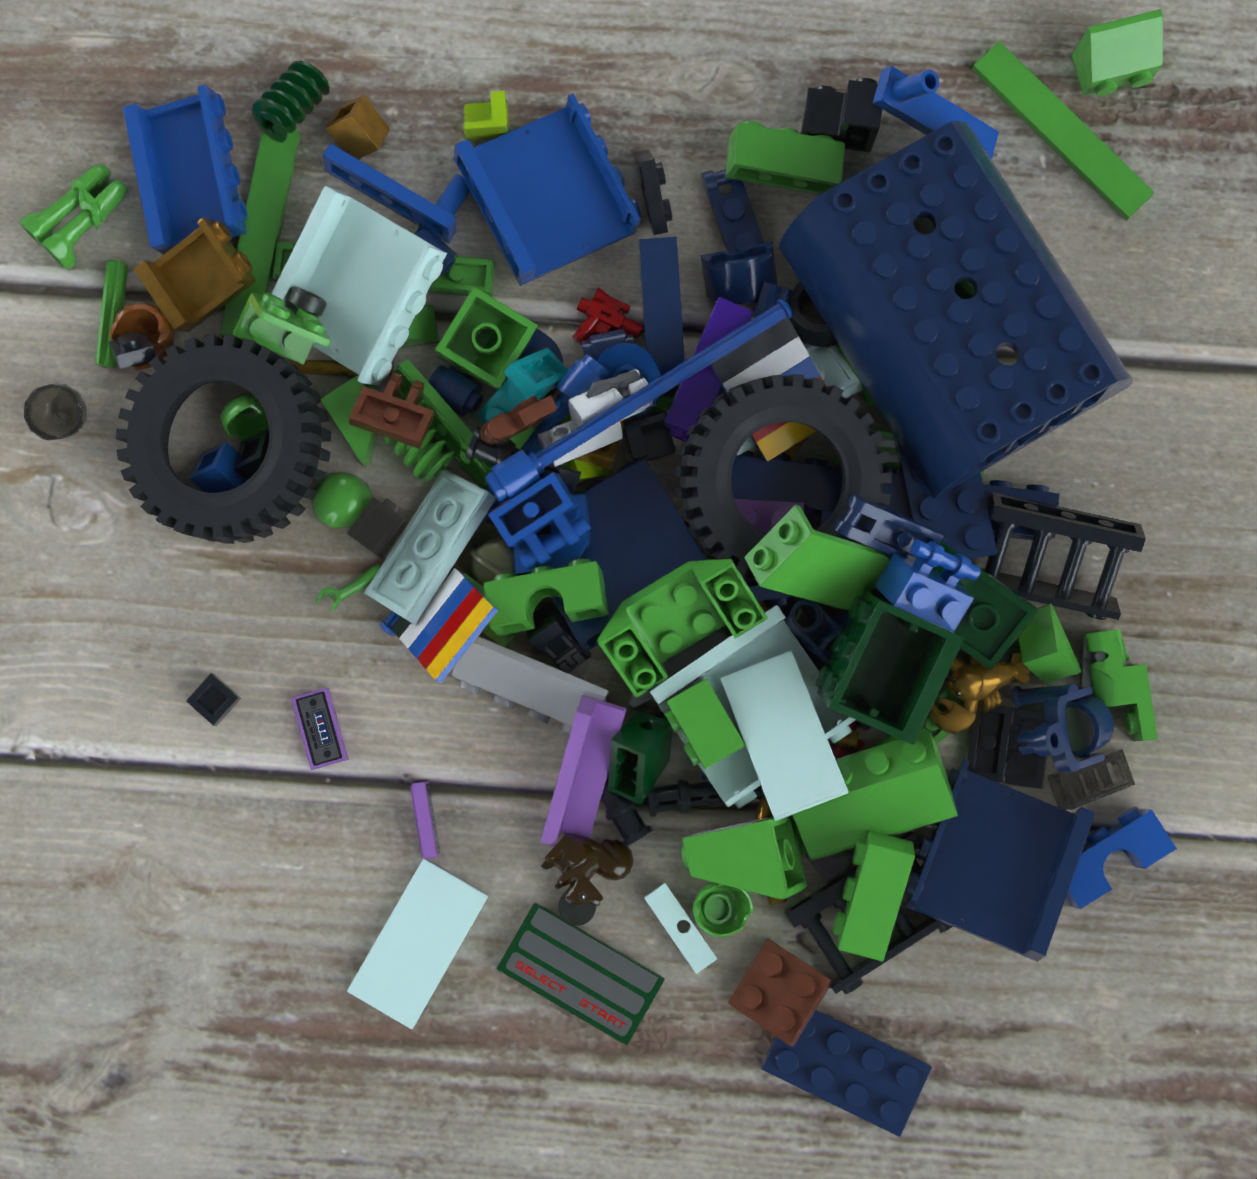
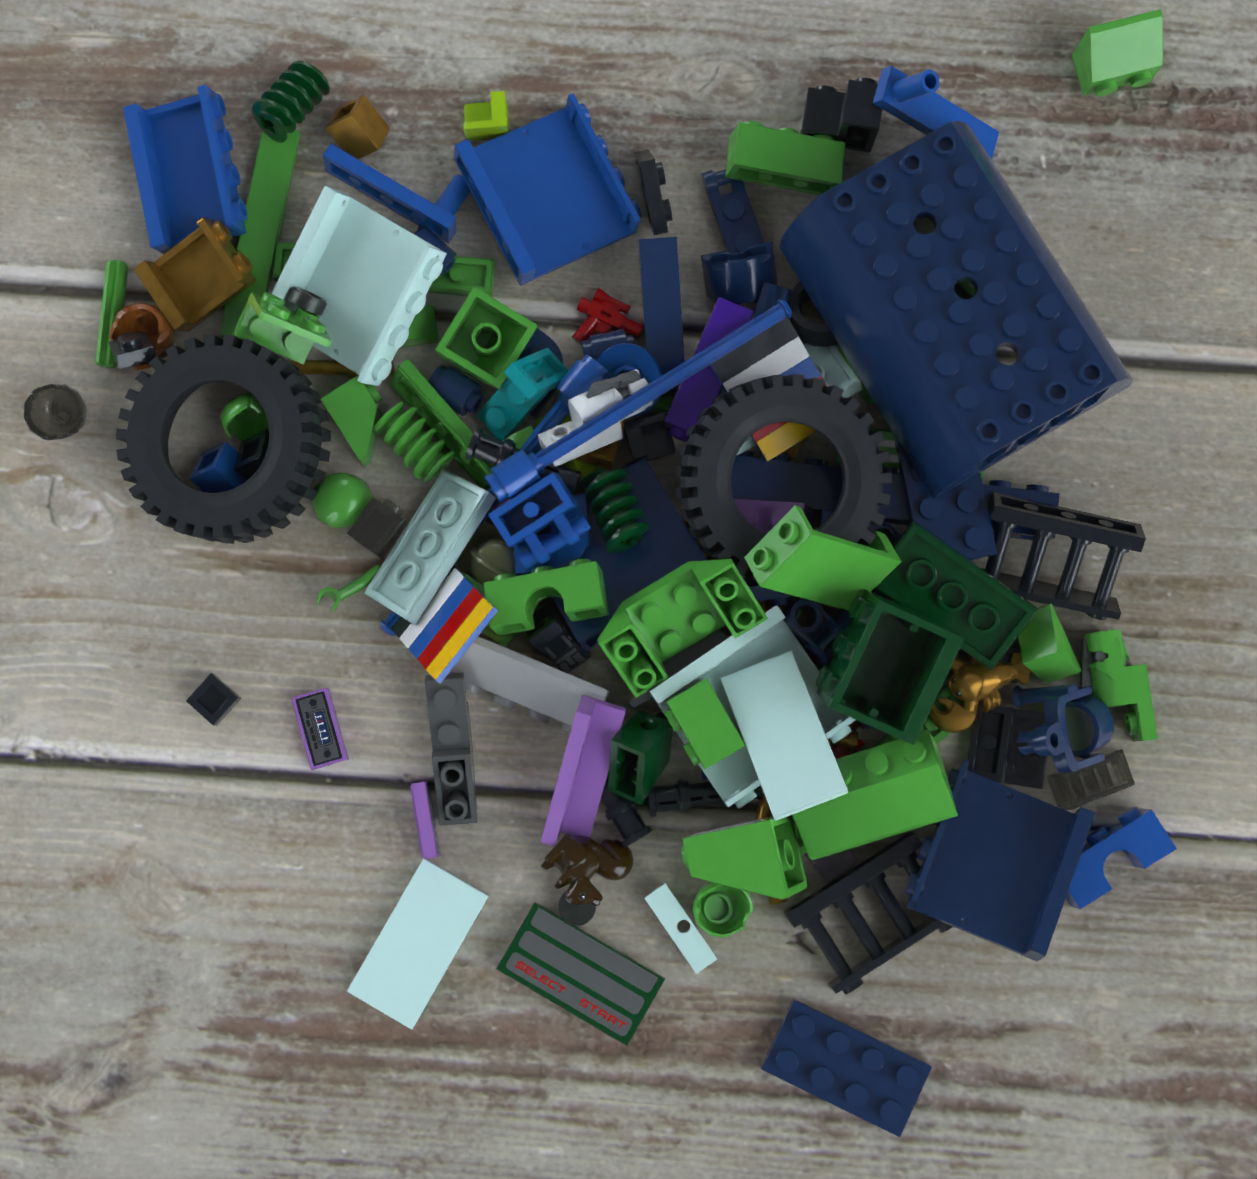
(94, 212): bright green piece -> none
(393, 416): copper hinge -> none
(452, 749): none -> dark grey slope
(519, 419): copper hinge -> none
(613, 509): none -> dark green piece
(780, 992): copper plate -> none
(873, 895): bright green brick -> none
(884, 528): dark blue plate -> none
(925, 591): blue brick -> none
(1062, 131): bright green tile -> none

